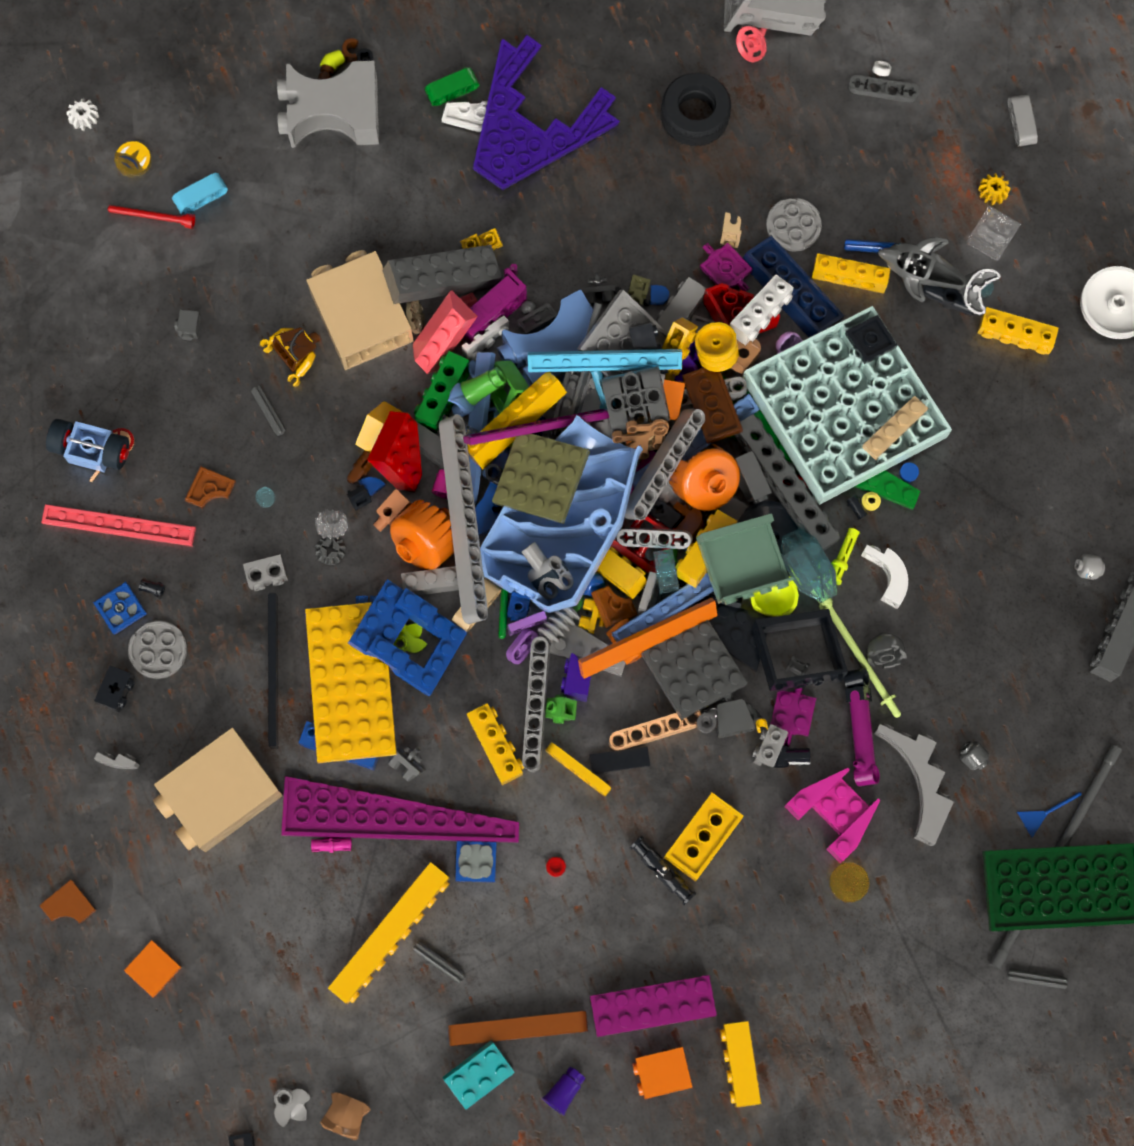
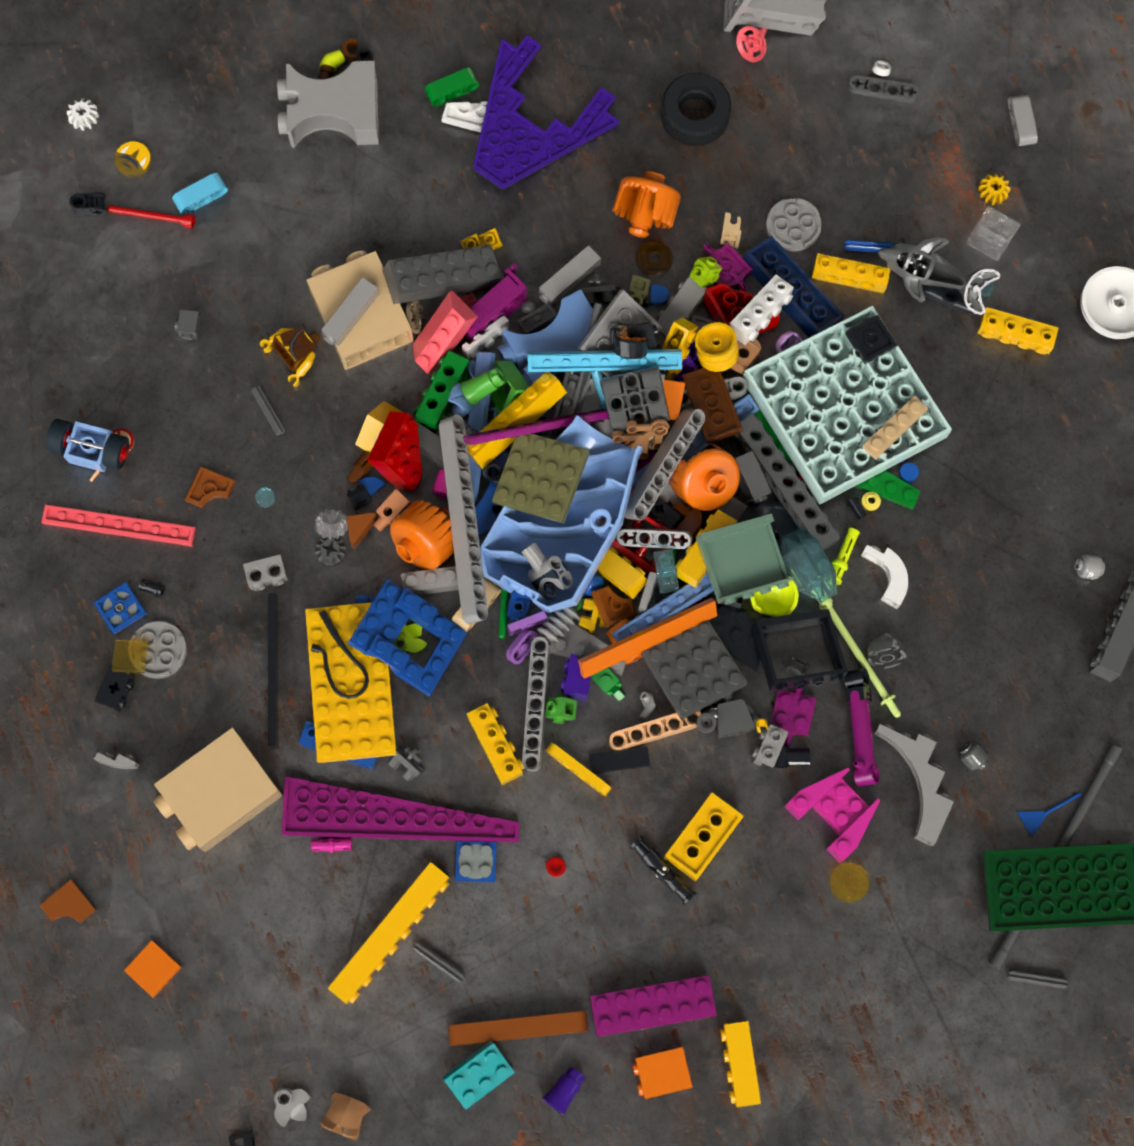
(92, 203): none -> black piece
(130, 656): none -> clear yellow piece
(317, 648): none -> black piece
(350, 312): none -> light grey brick
(359, 526): none -> dark orange slope
(569, 276): none -> light grey brick
(609, 683): none -> green hinge
(625, 346): none -> black animal
(645, 201): none -> orange piece
(648, 704): none -> light grey arm
(651, 268): none -> dark brown tile
(705, 271): none -> lime brick

